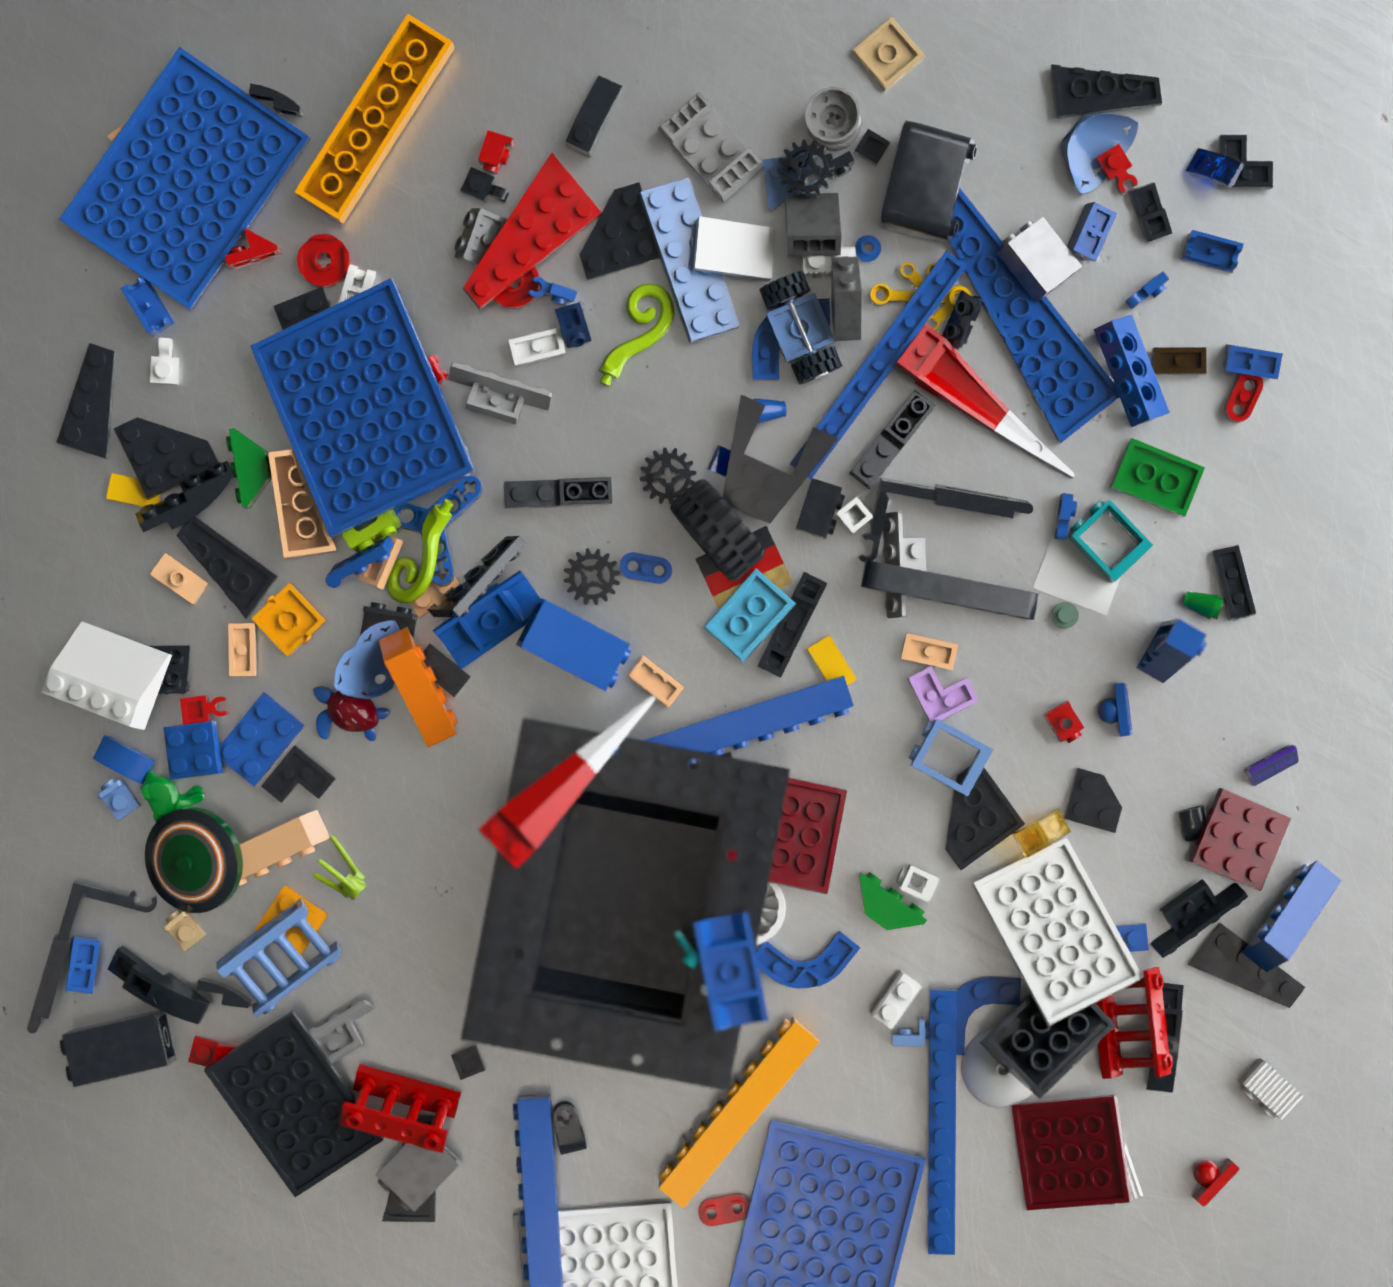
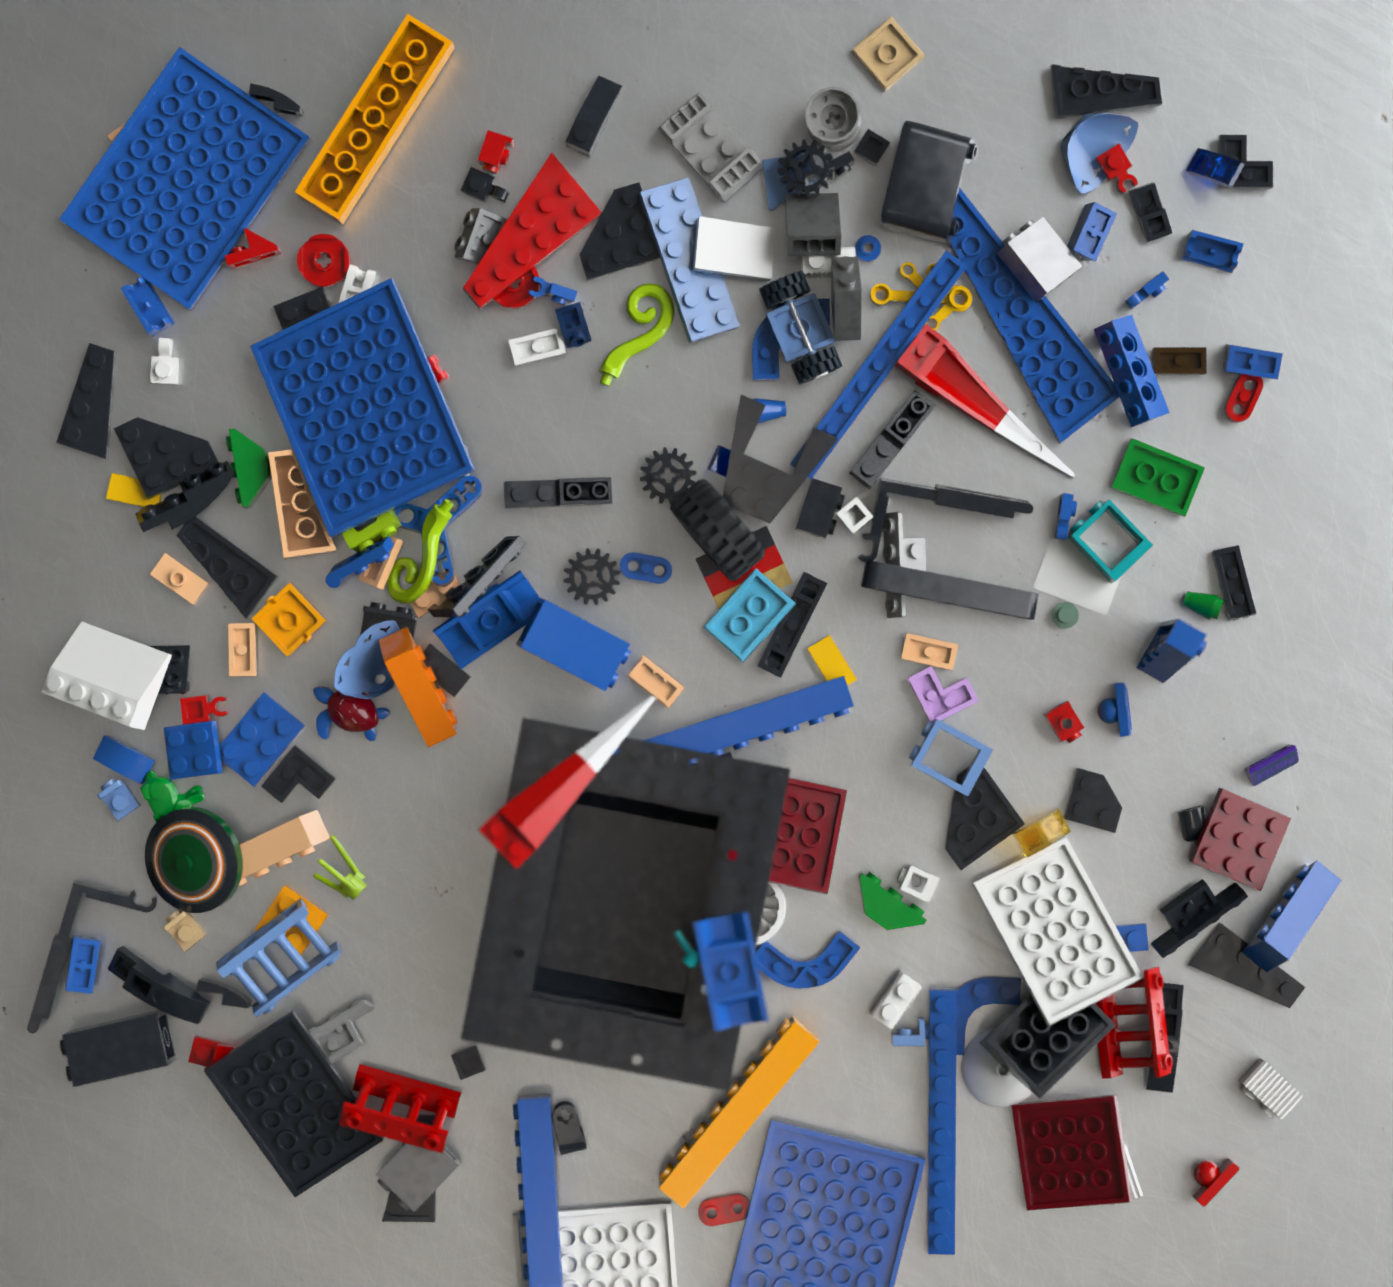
(497, 395): light grey bracket -> none
(958, 326): black hinge -> none

